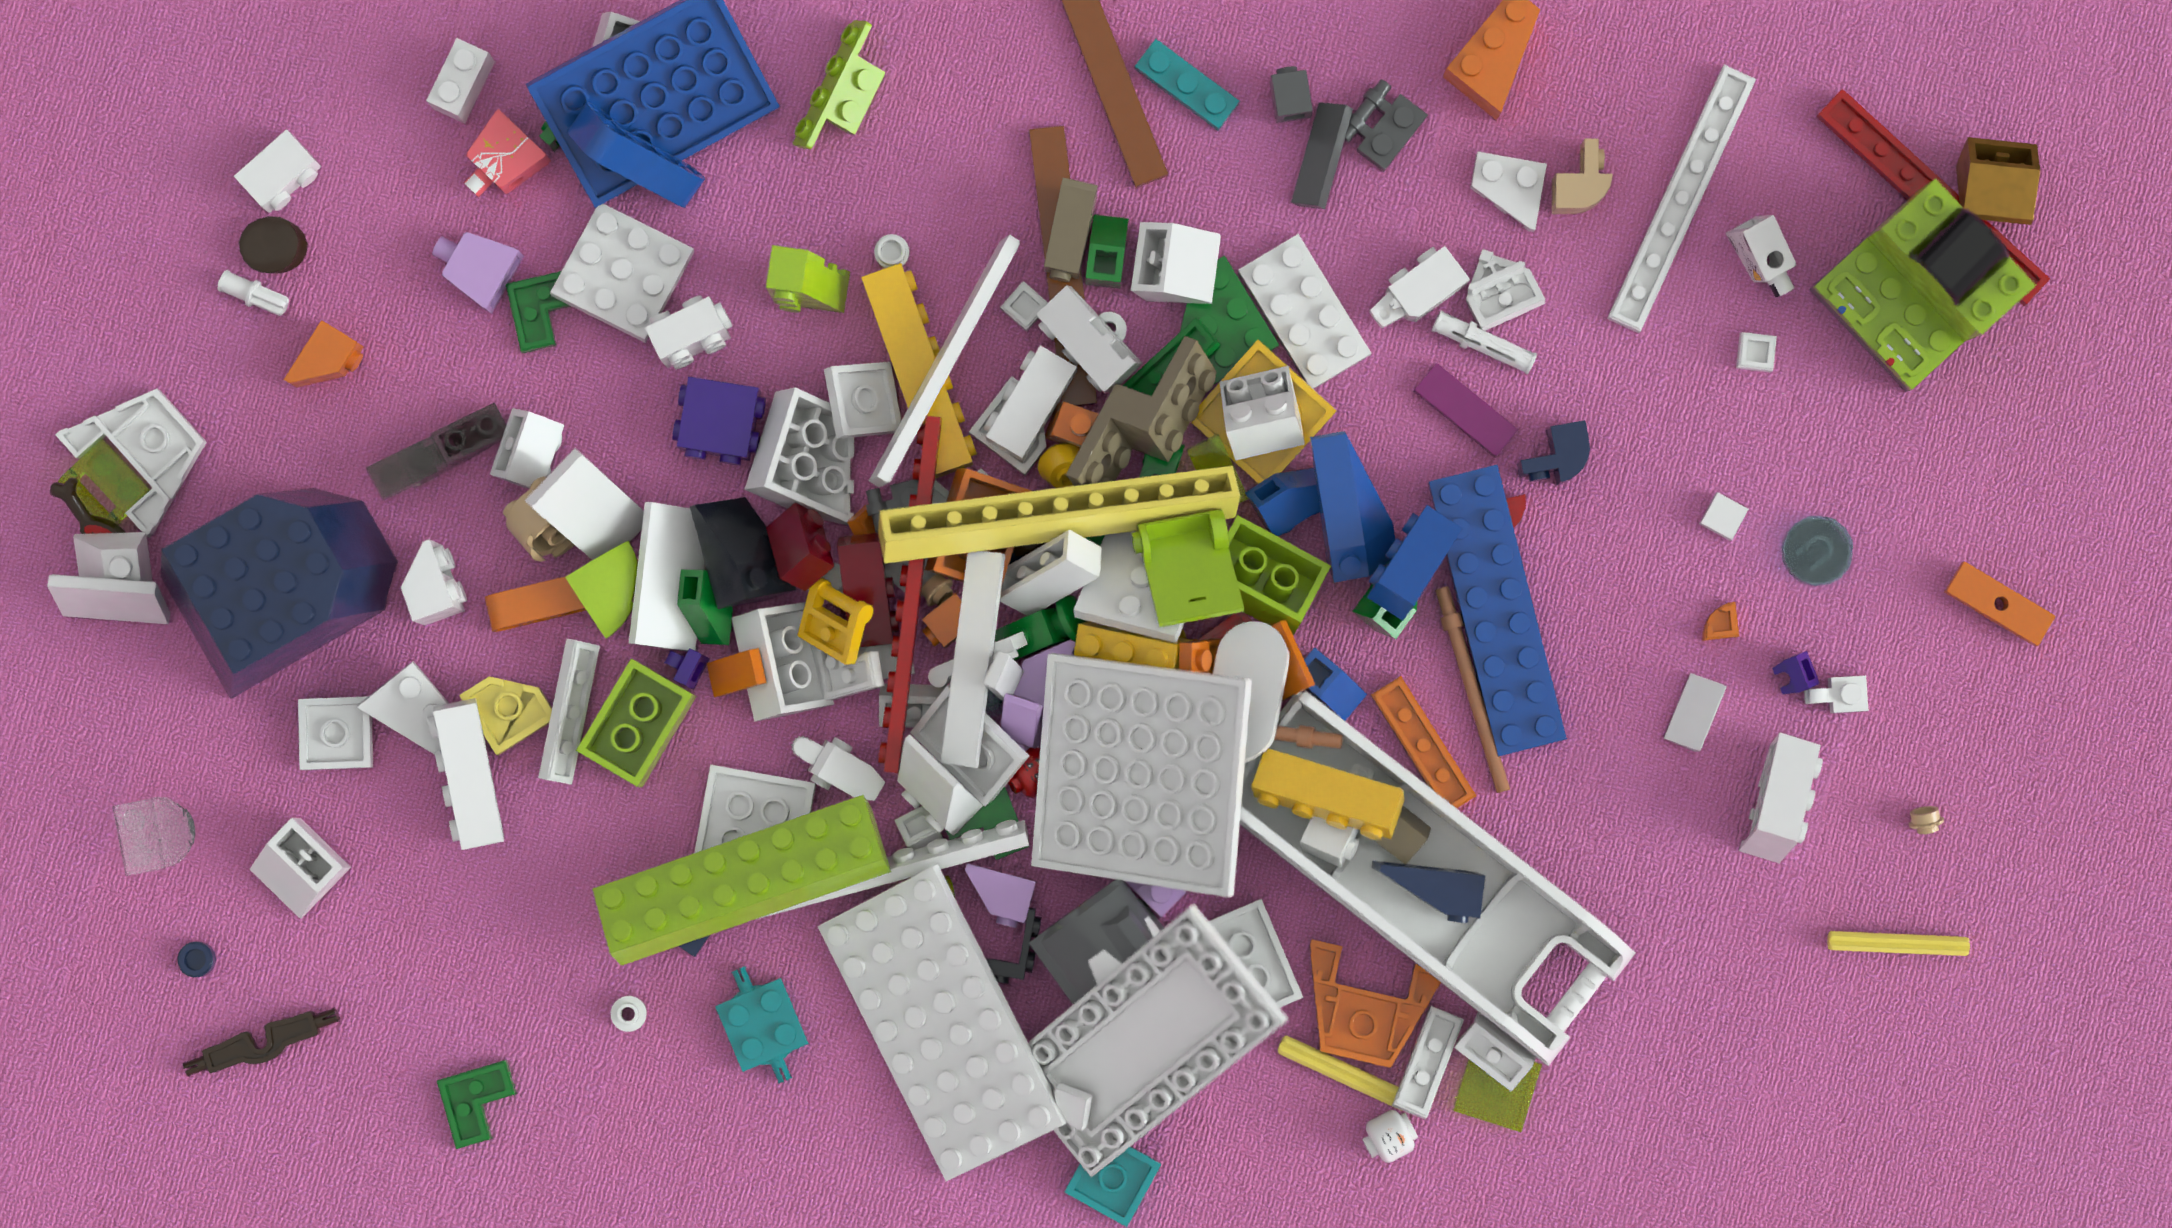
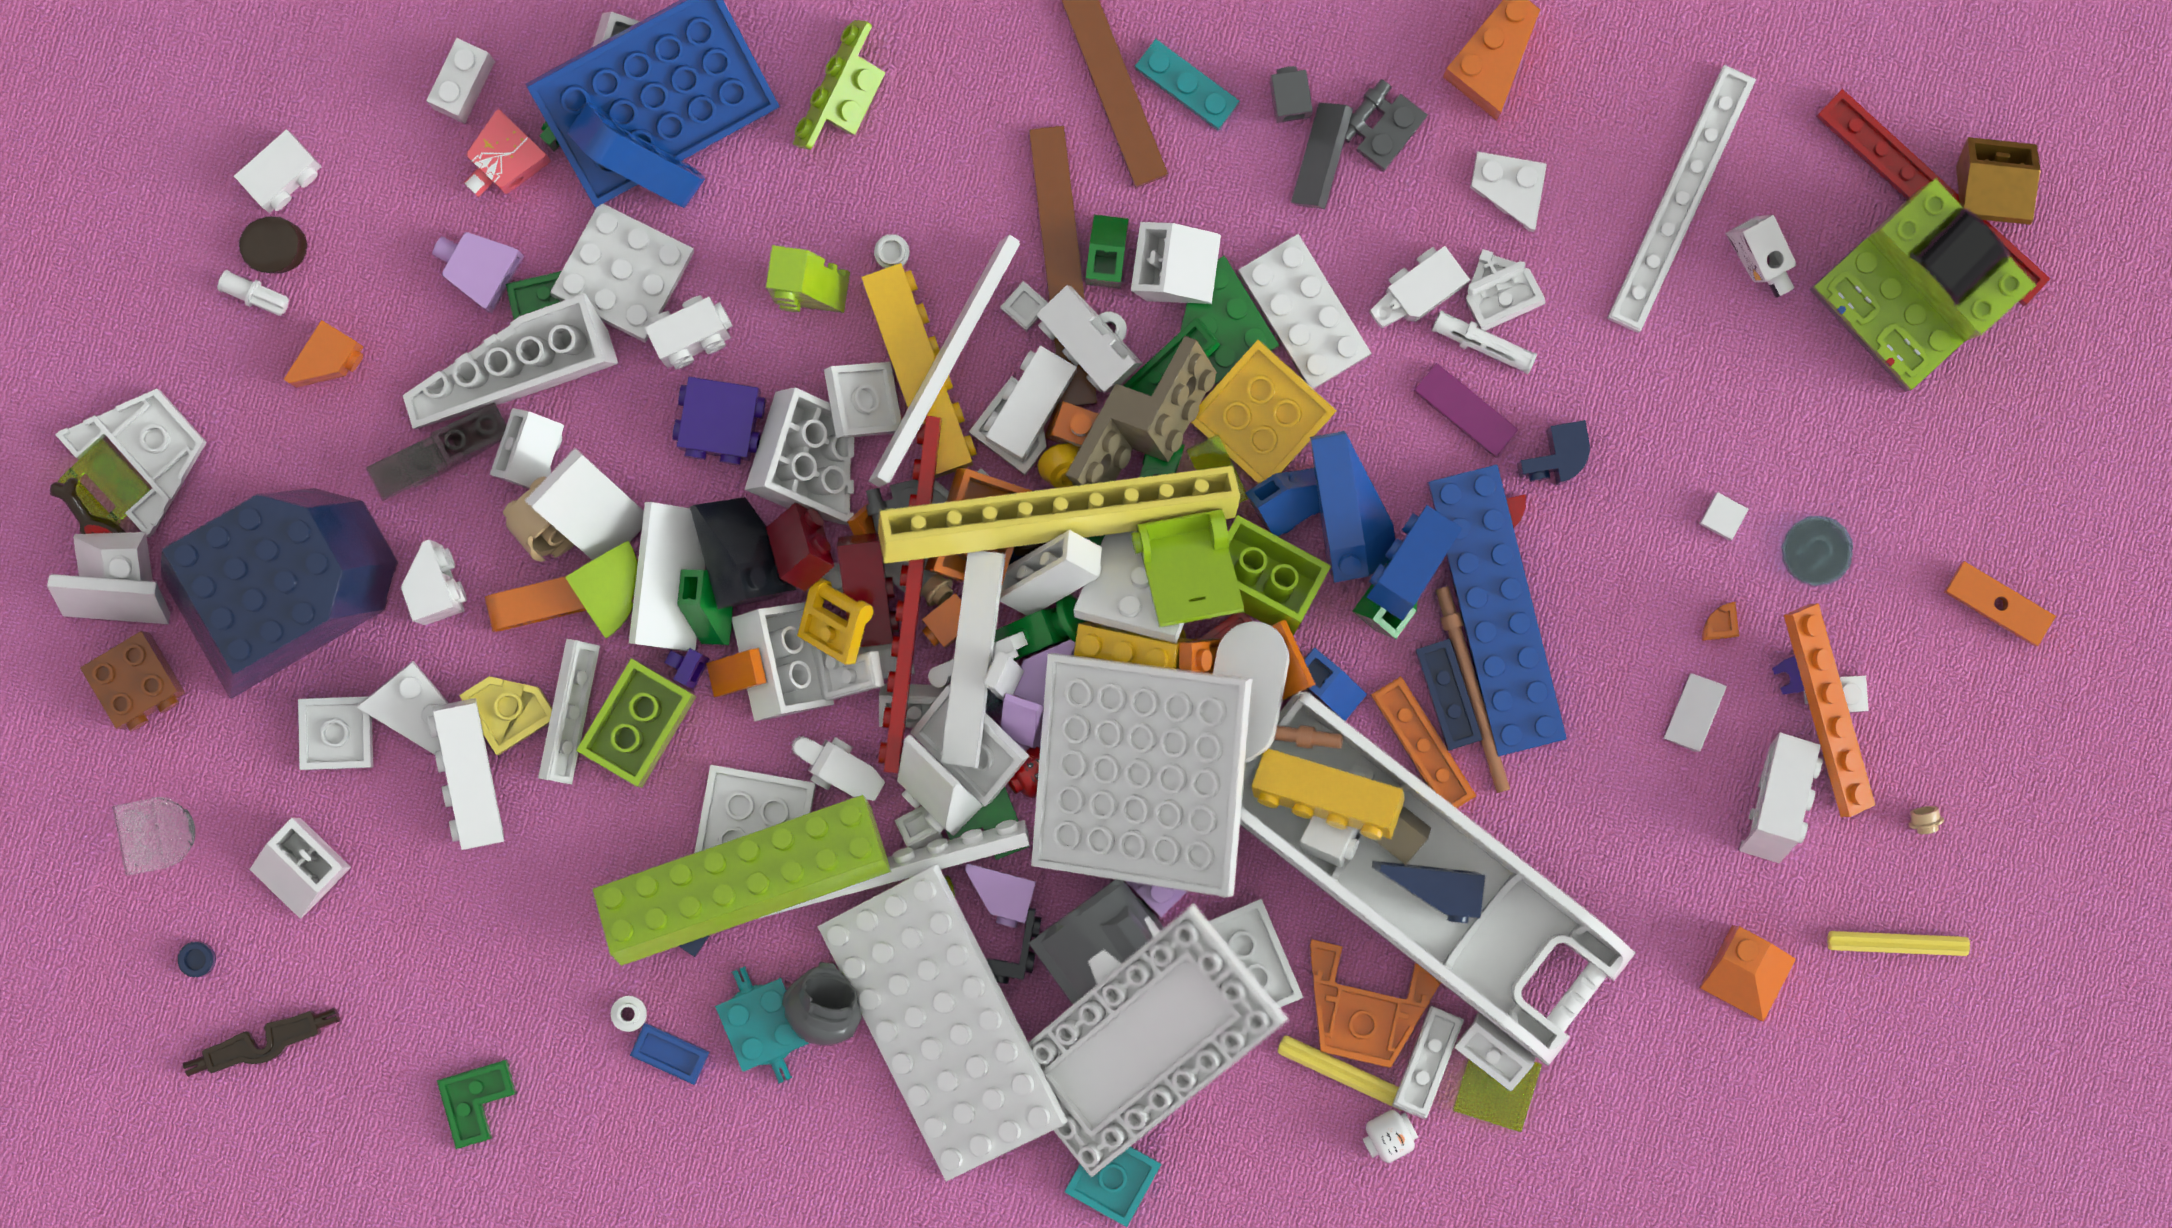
(133, 681): none -> dark orange brick
(518, 361): none -> white wedge
(669, 1053): none -> blue tile
(822, 1006): none -> dark grey helmet
(1070, 229): dark tan slope -> none
(1073, 1105): white tile -> none
(1261, 413): white slope -> none
(1448, 694): none -> dark blue plate
(1584, 190): tan brick -> none
(1747, 972): none -> orange slope
(1756, 352): white tile -> none
(1829, 710): none -> orange plate

